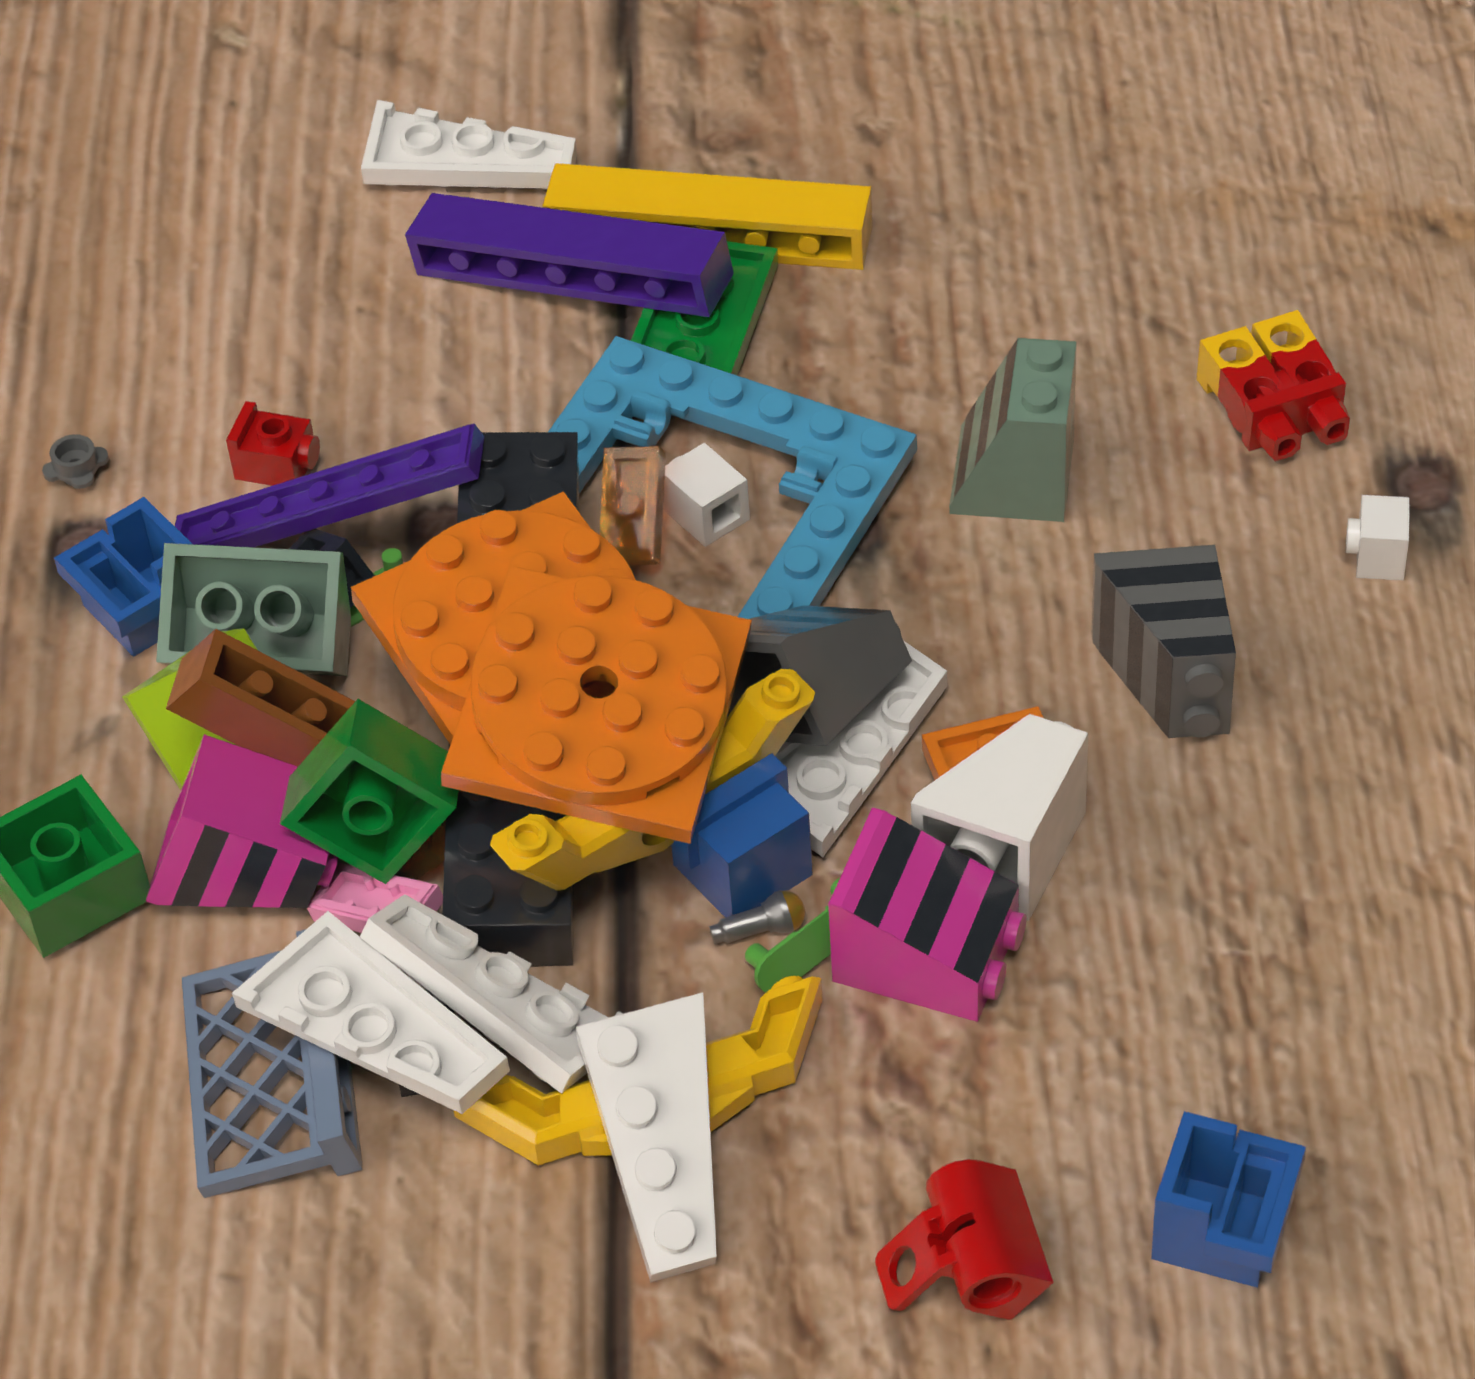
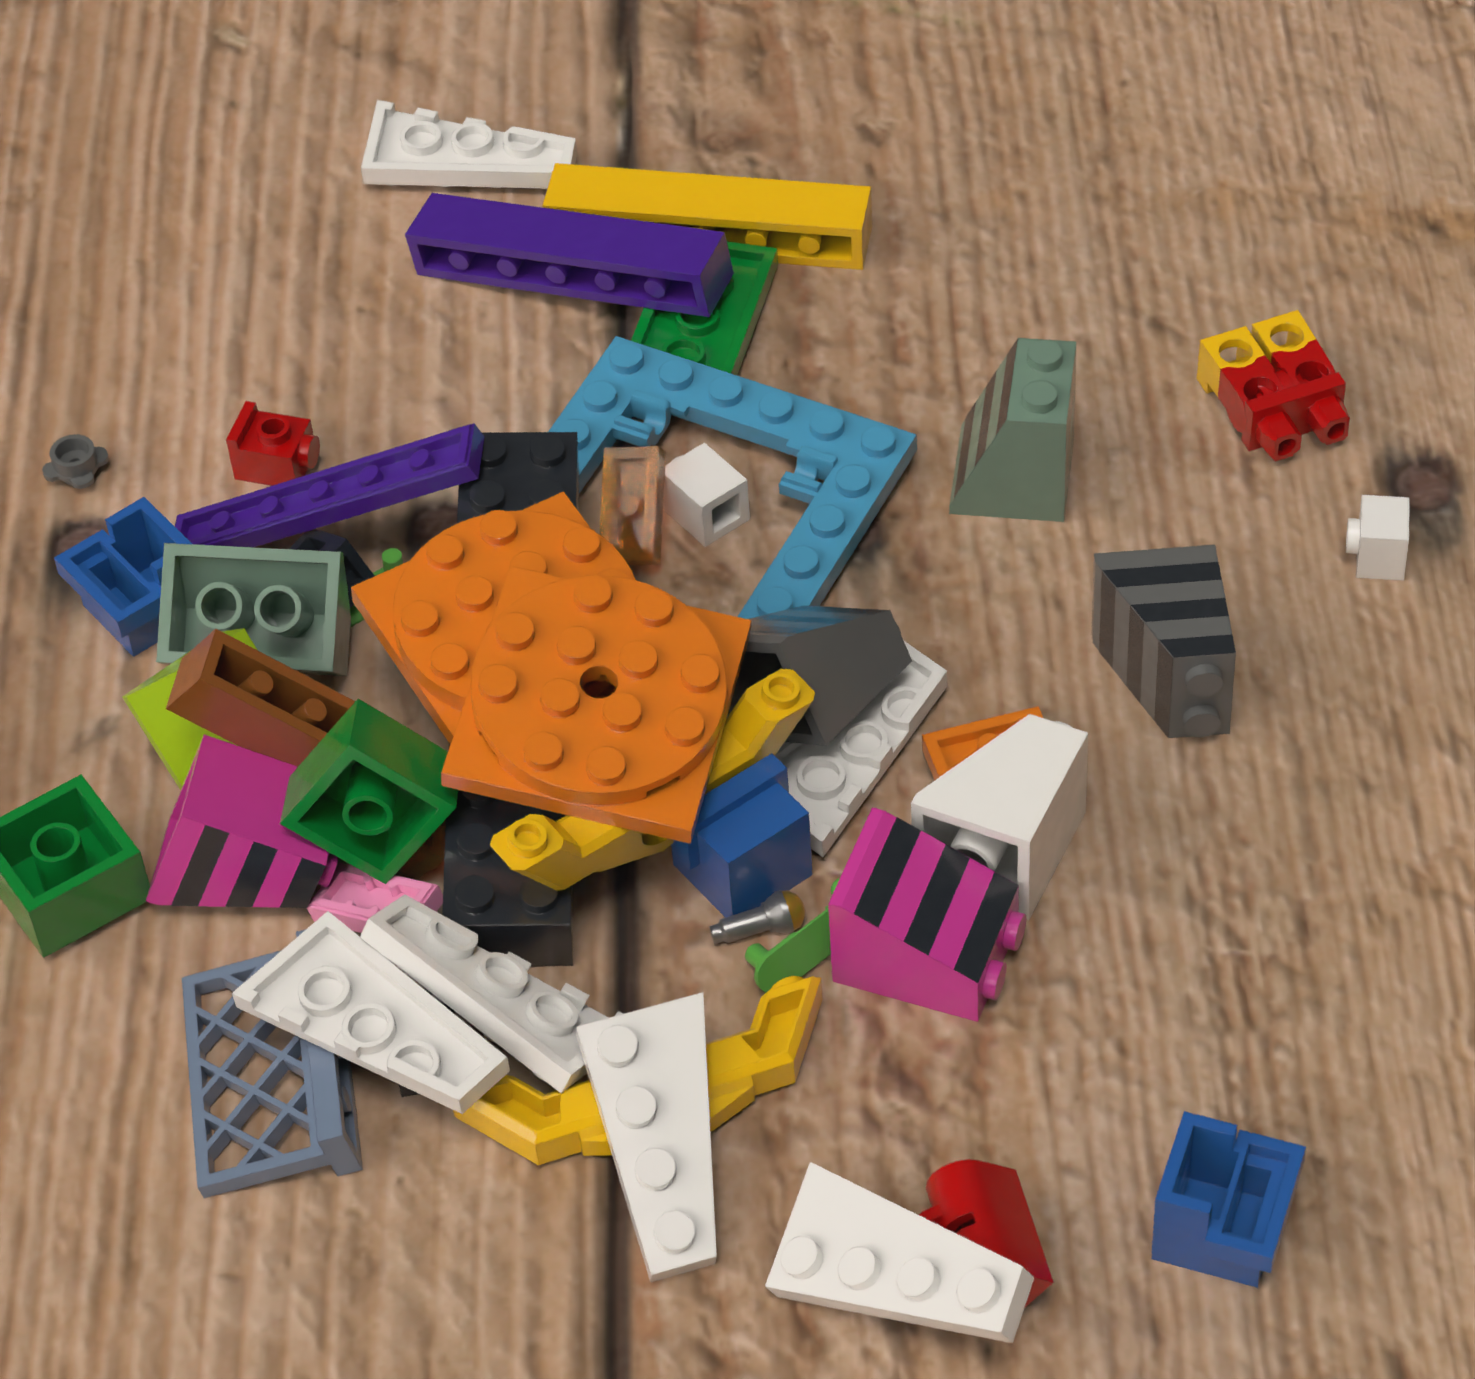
(889, 1263): none -> white wing

